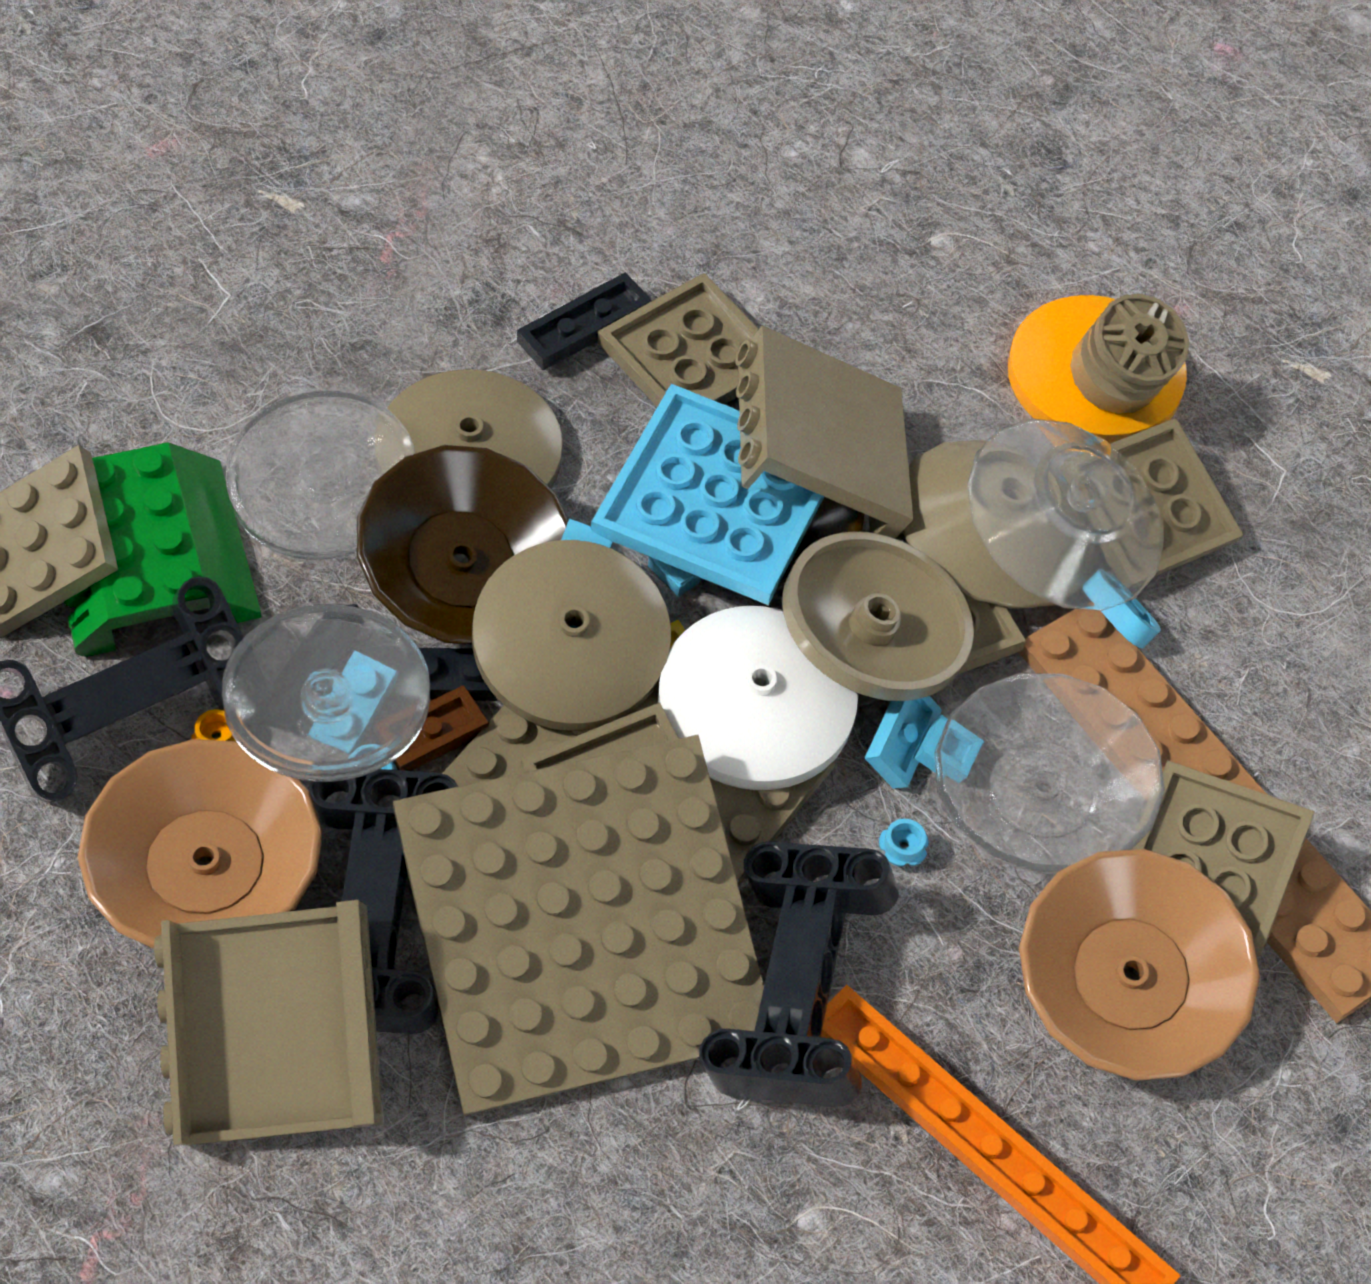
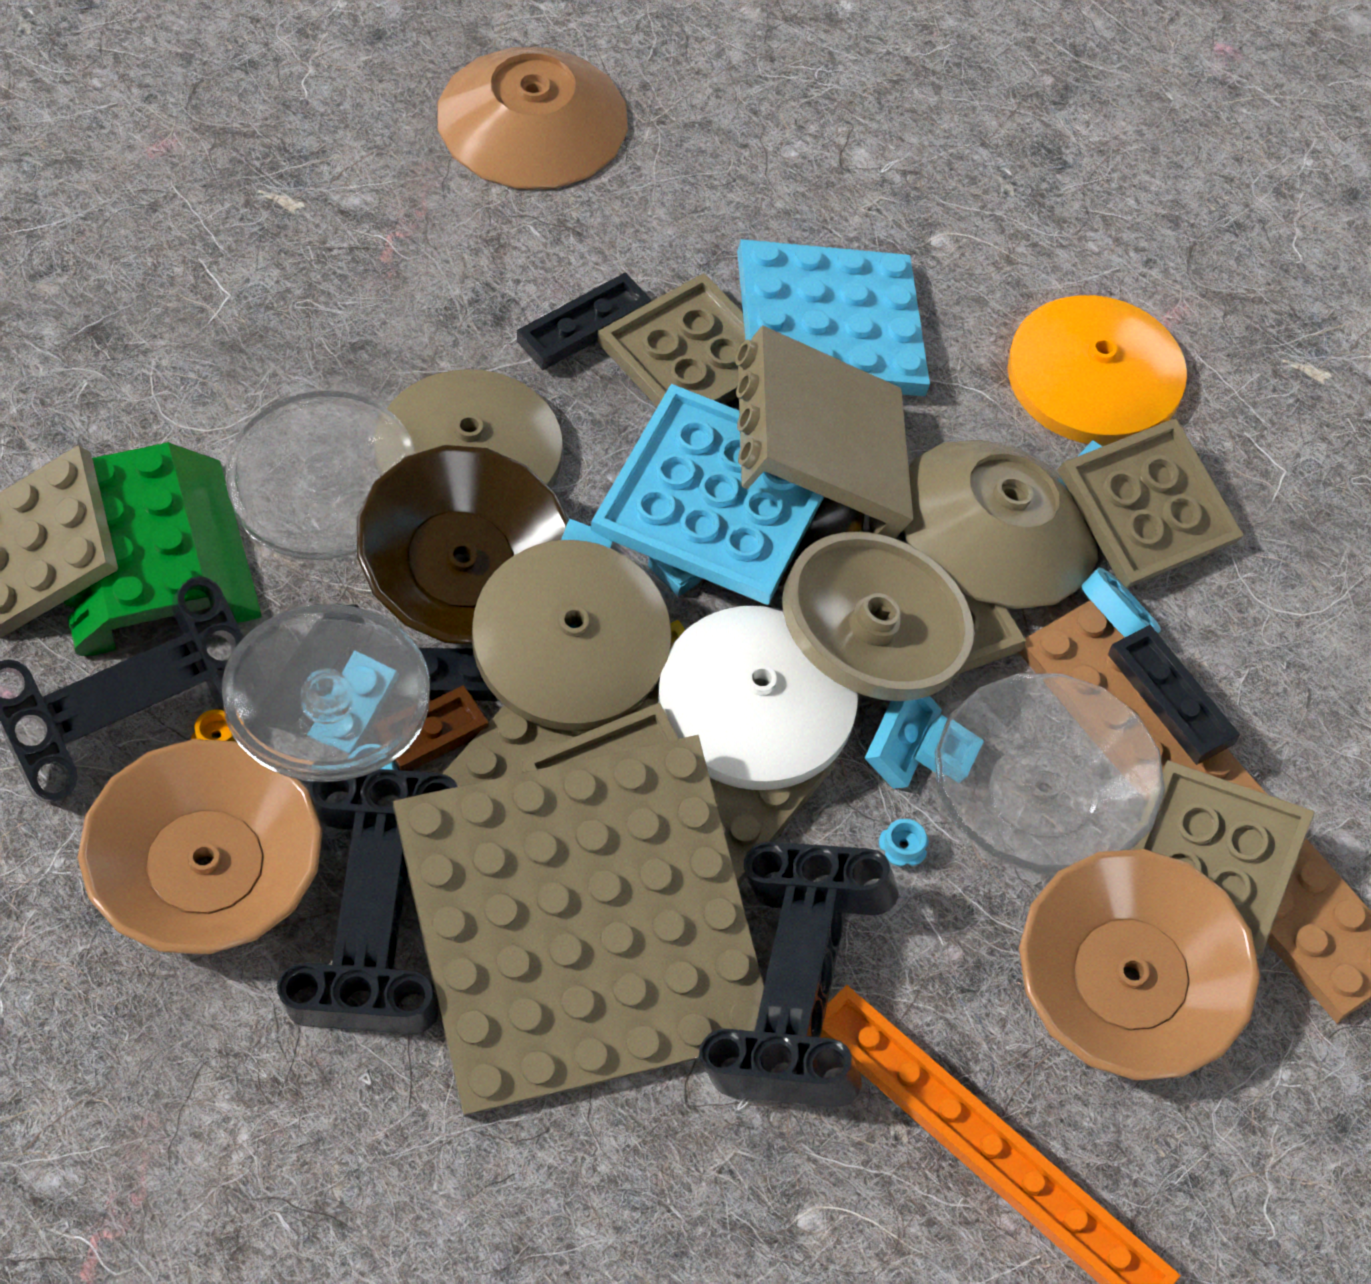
(269, 1025): dark tan panel -> none
(532, 118): none -> medium nougat dish
(839, 303): none -> medium azure plate
(1065, 514): clear dish -> none
(1129, 353): dark tan wheel -> none
(1173, 694): none -> black plate

